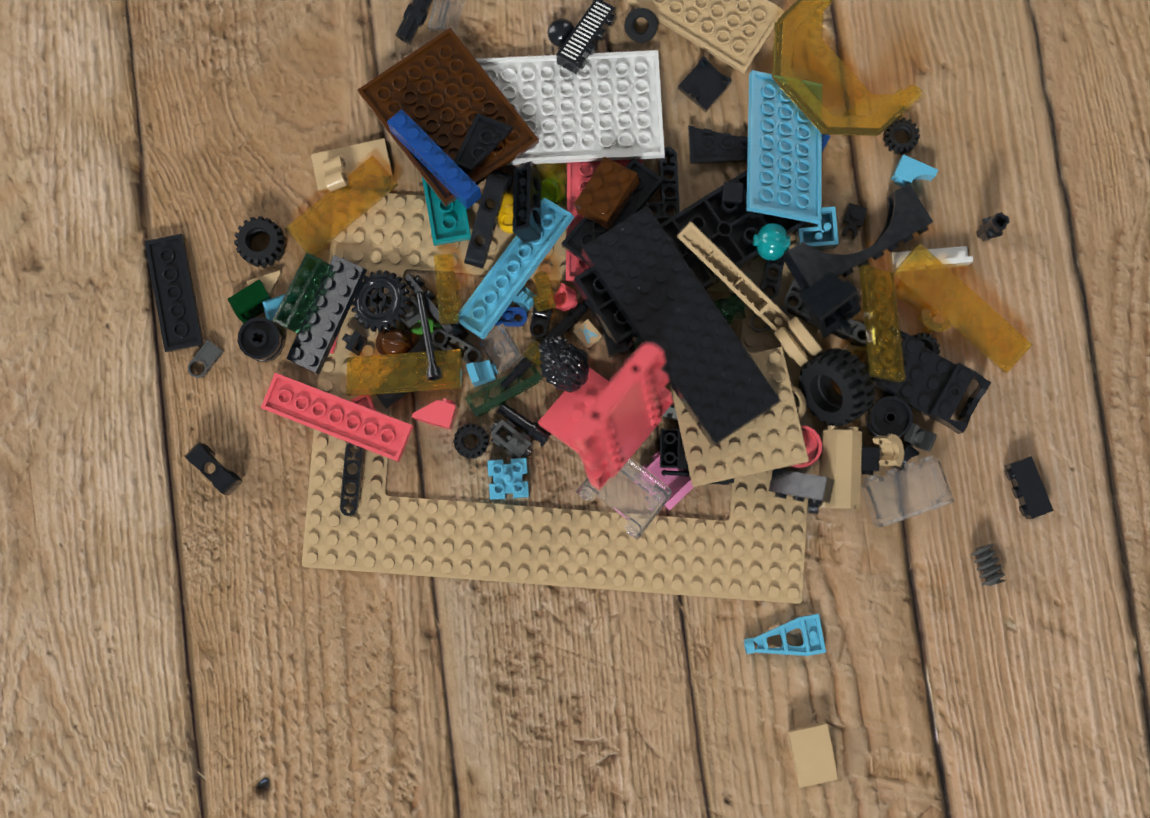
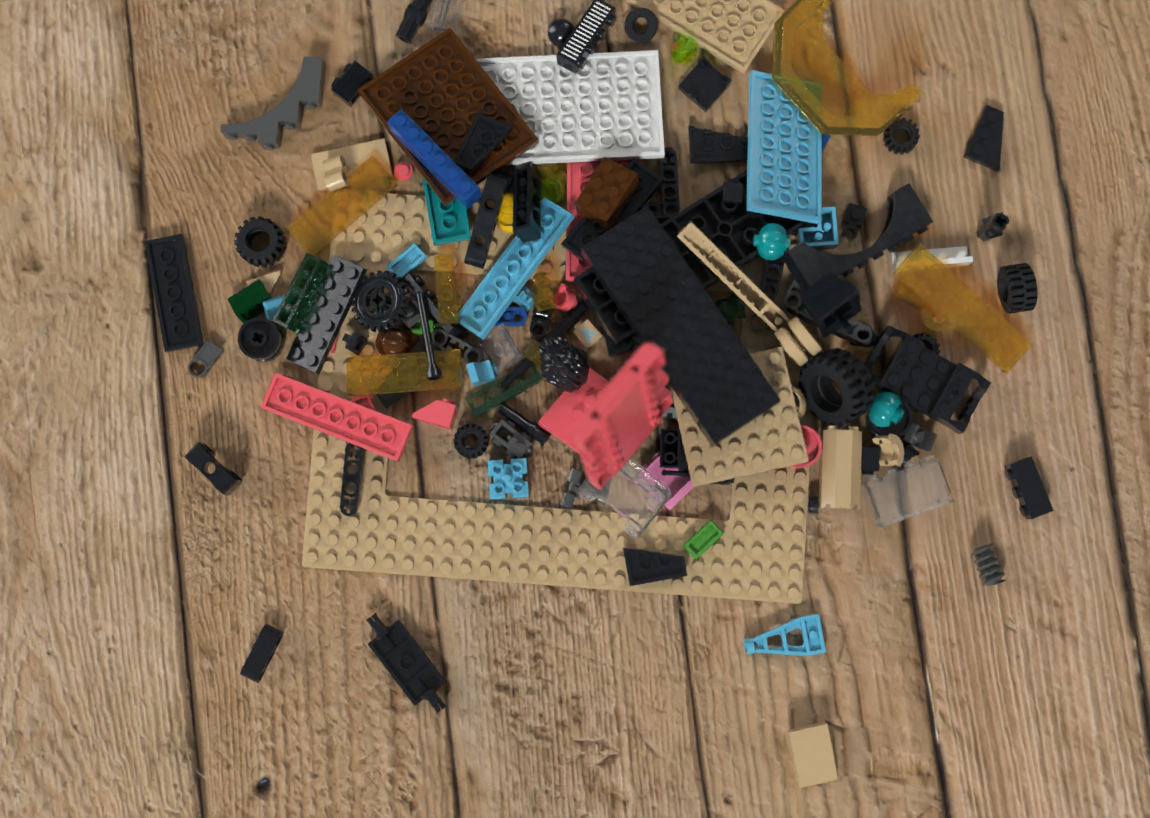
(261, 653): none -> black beam
(268, 128): none -> dark grey arch
(352, 79): none -> black brick
(403, 171): none -> coral plate
(406, 662): none -> black plate
(407, 261): none -> medium azure tile
(574, 484): none -> dark grey bar
(652, 566): none -> black wing
(684, 50): none -> clear neon green head
(703, 539): none -> bright green tile
(801, 486): brick -> none
(881, 324): clear yellow plate -> none
(886, 409): none -> teal plant
(911, 170): medium azure arch -> none
(987, 139): none -> black wing
(1017, 288): none -> black tyre

